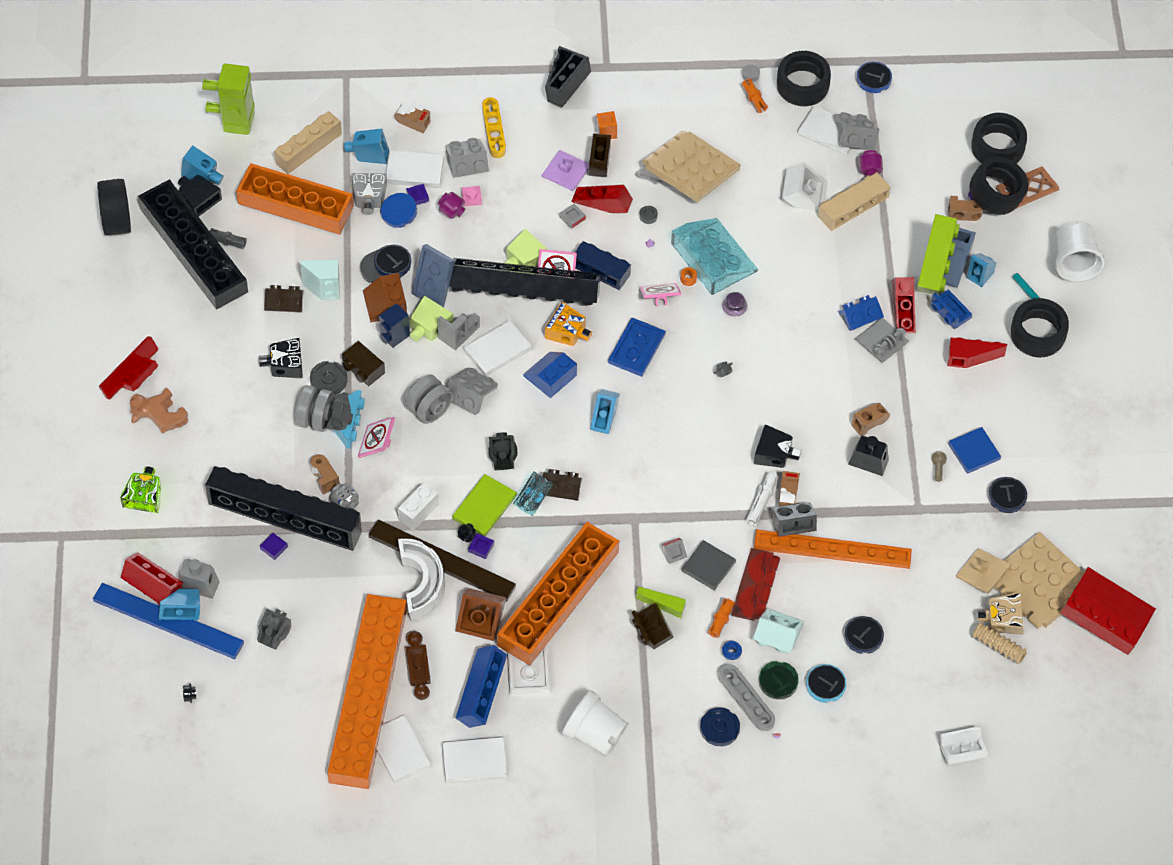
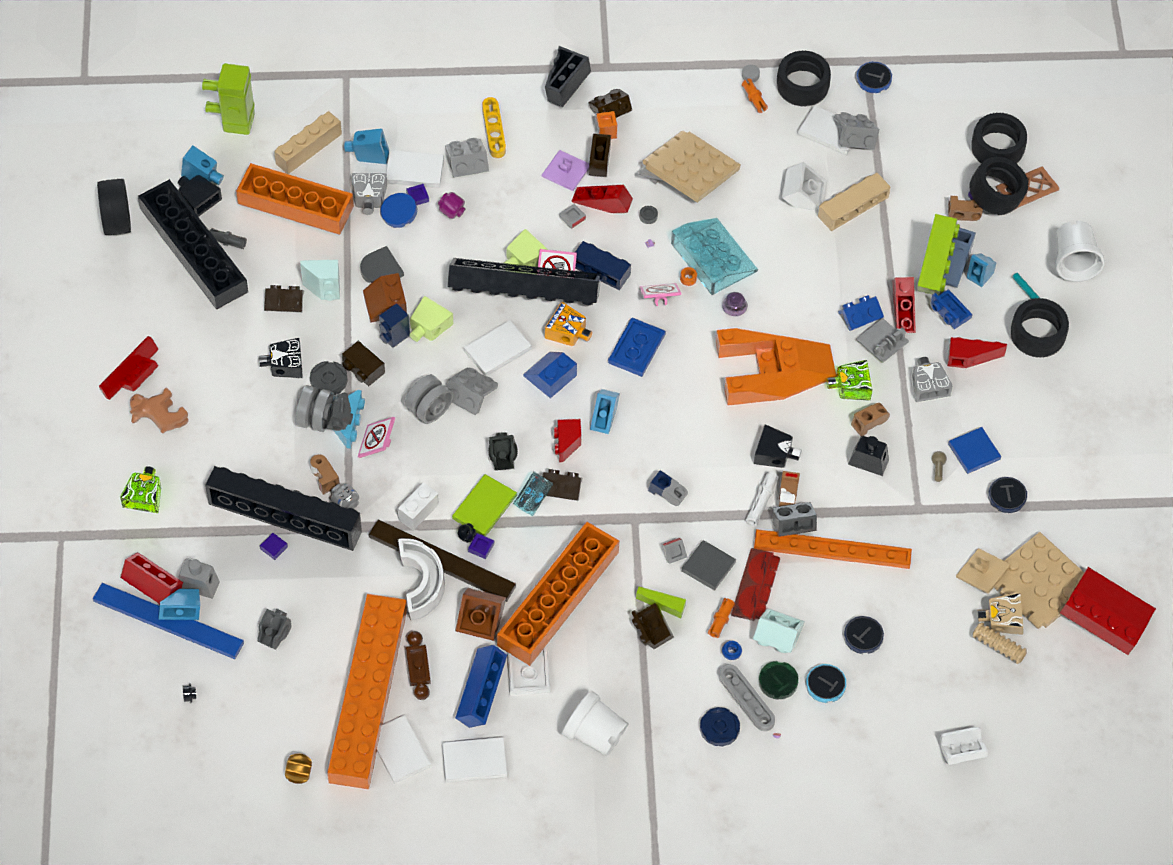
(298, 768): none -> pearl gold piece
(392, 260): black tile -> none
(413, 117): medium nougat leg -> none
(433, 275): sand blue tile -> none
(459, 331): light grey panel -> none
(472, 195): bright pink plate -> none
(569, 437): none -> red slope
(614, 101): none -> dark brown bracket
(668, 488): none -> leg
(724, 369): dark grey plate -> none
(784, 365): none -> orange wedge
(852, 381): none -> clear neon green torso
(870, 163): magenta head -> none
(930, 381): none -> light grey torso

